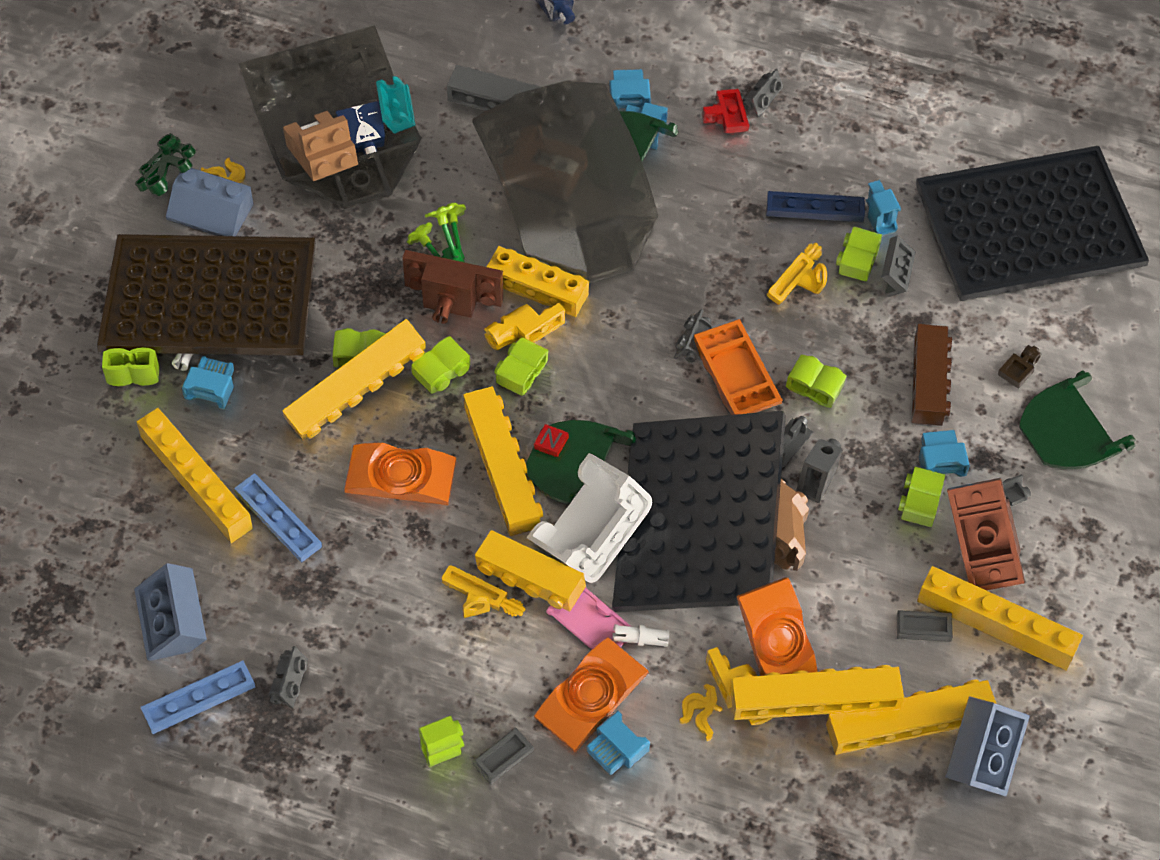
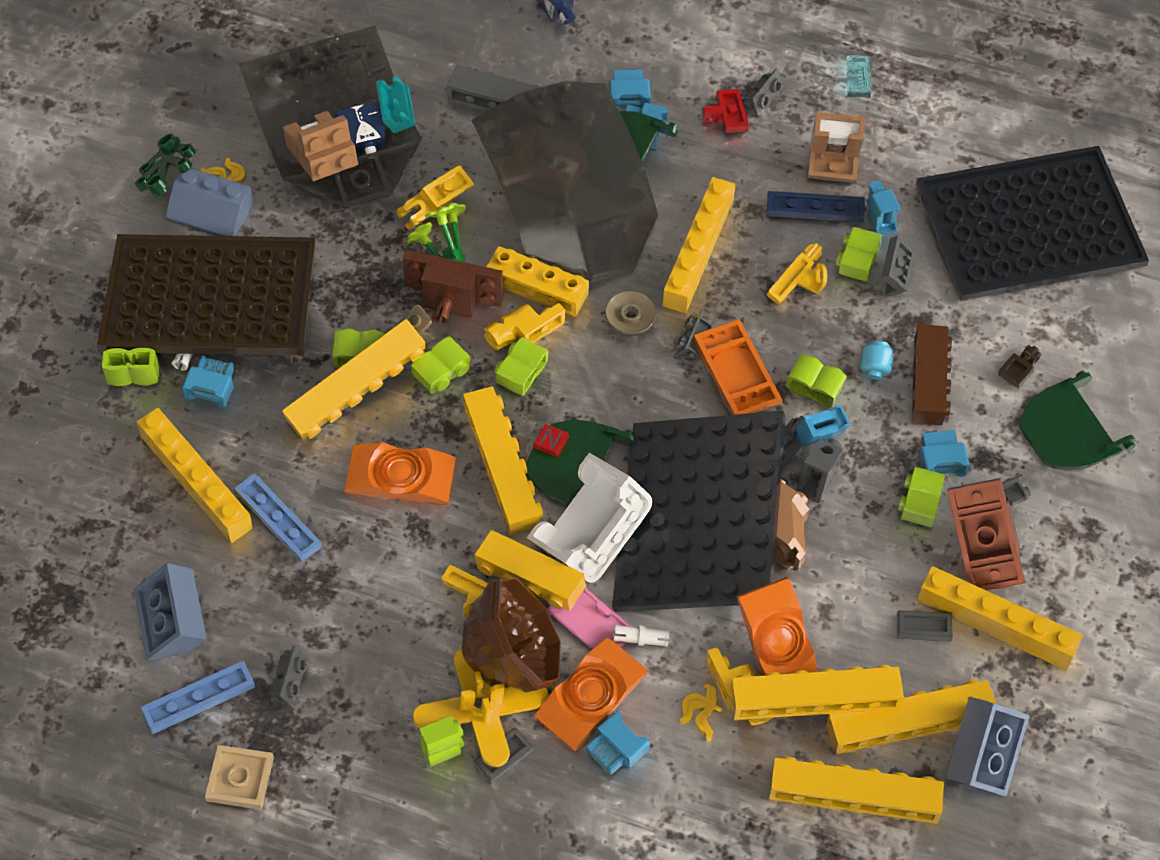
(239, 777): none -> tan plate
(420, 322): none -> dark tan bracket
(436, 194): none -> yellow plate
(485, 721): none -> yellow piece
(512, 638): none -> reddish brown rock
(630, 304): none -> dark tan dish
(698, 245): none -> yellow brick
(822, 426): none -> dark azure piece
(835, 147): none -> medium nougat brick
(856, 790): none -> yellow brick
(858, 76): none -> clear light blue tile
(876, 359): none -> medium azure head

